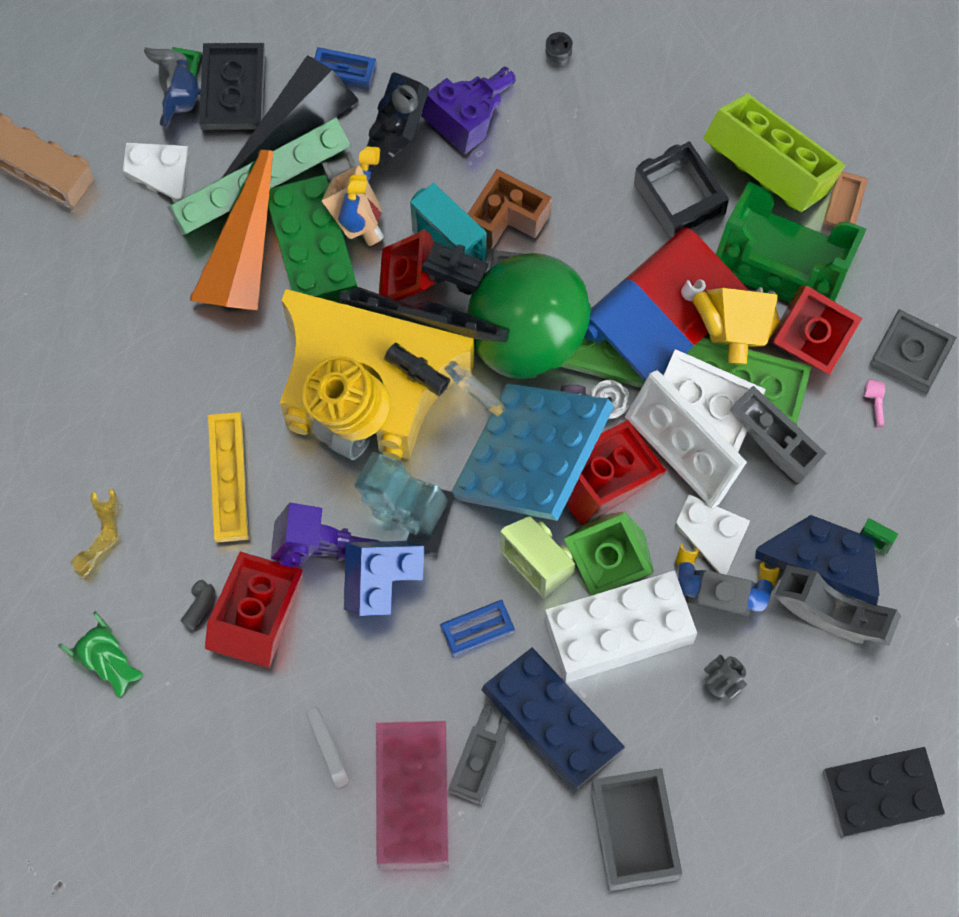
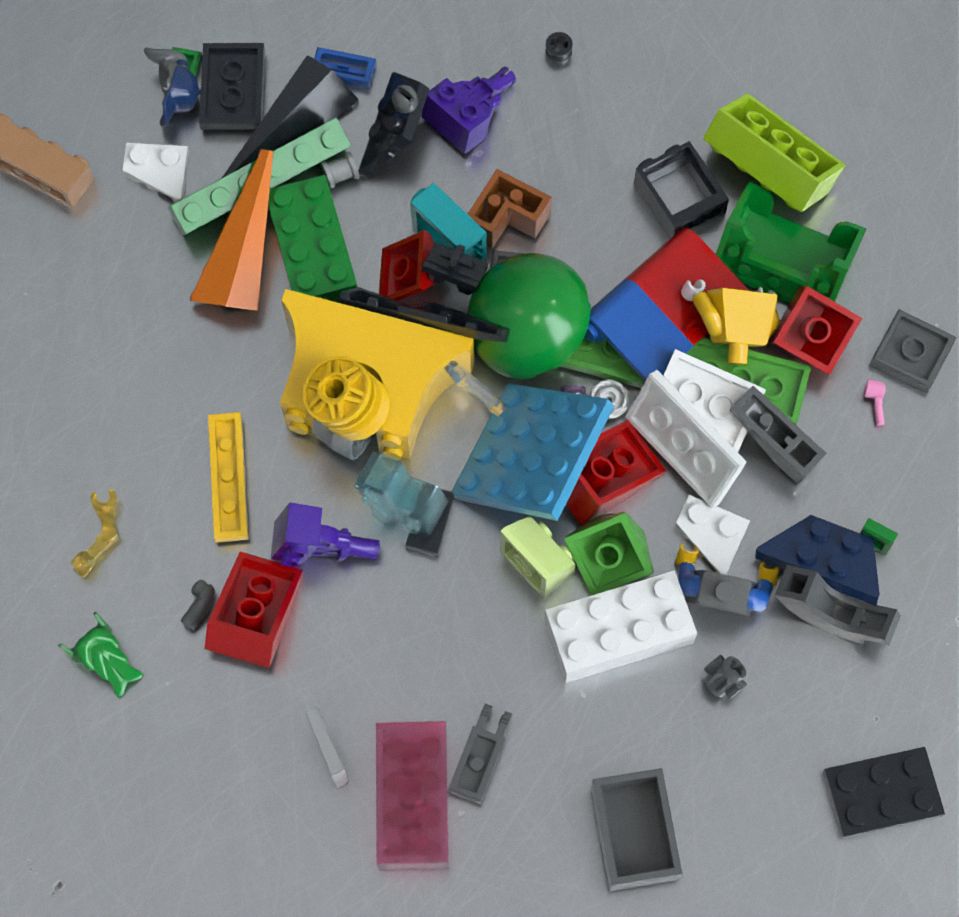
(353, 200): torso -> none
(372, 568): brick -> none
(417, 369): black pin -> none
(480, 640): blue tile -> none
(553, 718): dark blue plate -> none
(845, 200): nougat tile -> none

